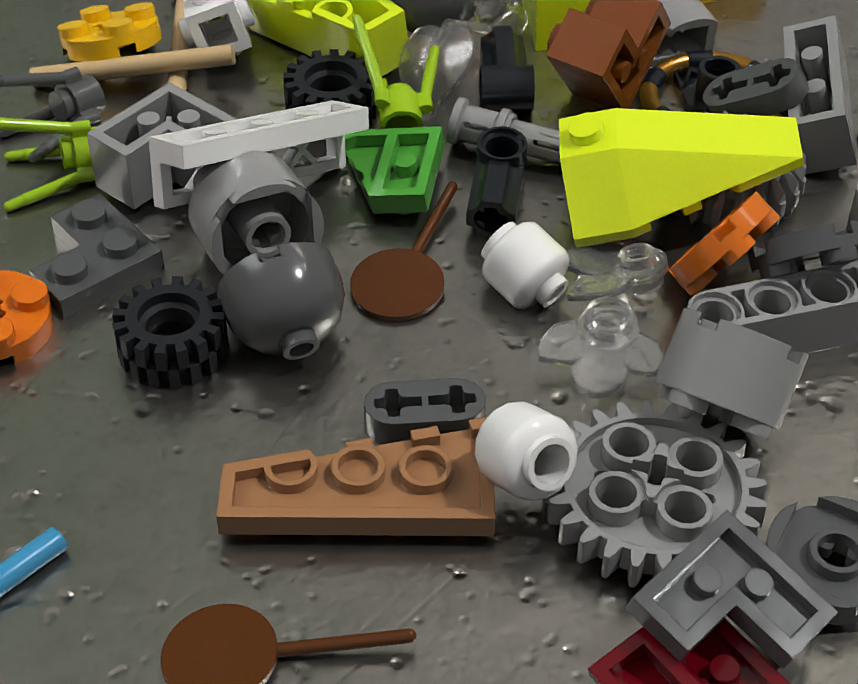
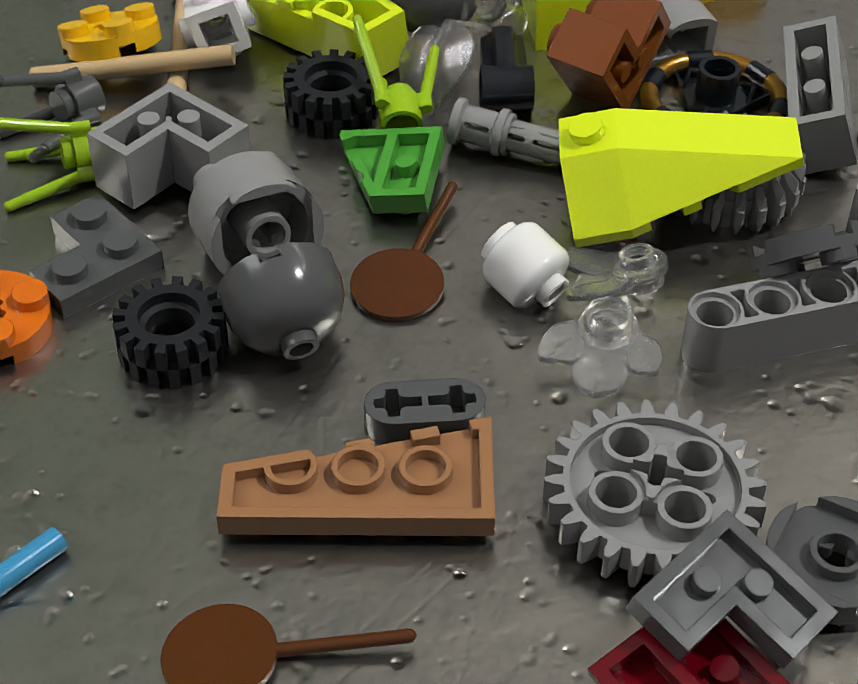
(262, 133): white fence -> none
(497, 179): black piece -> none
(526, 450): white head -> none
(724, 243): orange plate -> none
(731, 369): light grey brick -> none
(758, 89): dark grey beam -> none

